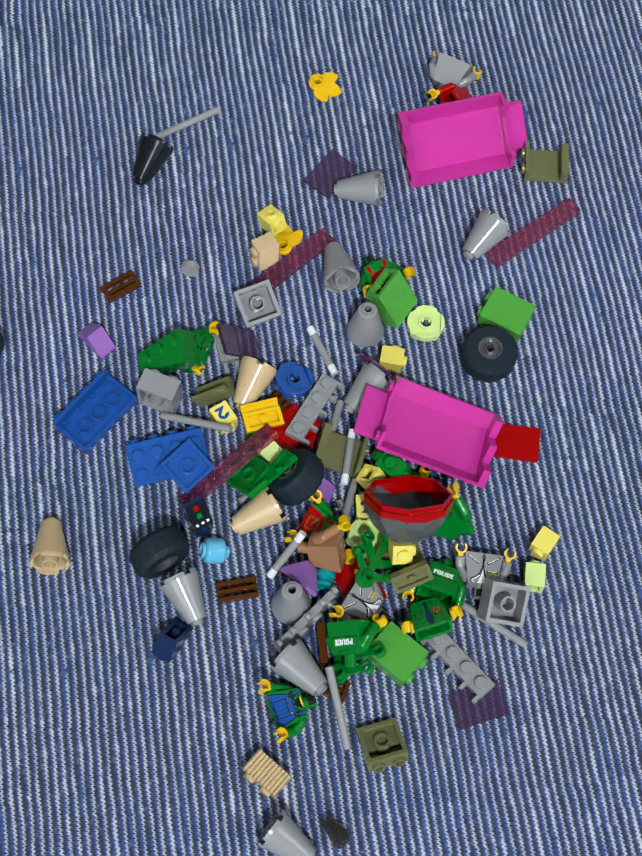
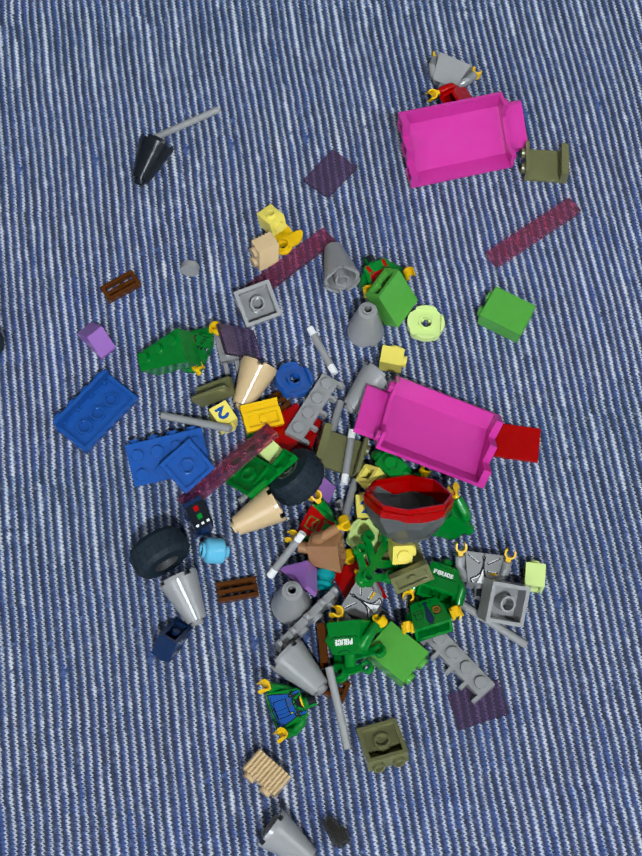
(50, 548): tan cone -> none
(159, 391): light grey brick -> none
(326, 86): yellow plate -> none
(361, 188): light grey cone -> none
(365, 358): magenta piece -> none
(484, 235): light grey cone -> none
(488, 353): black wheel -> none
(543, 543): light yellow brick -> none

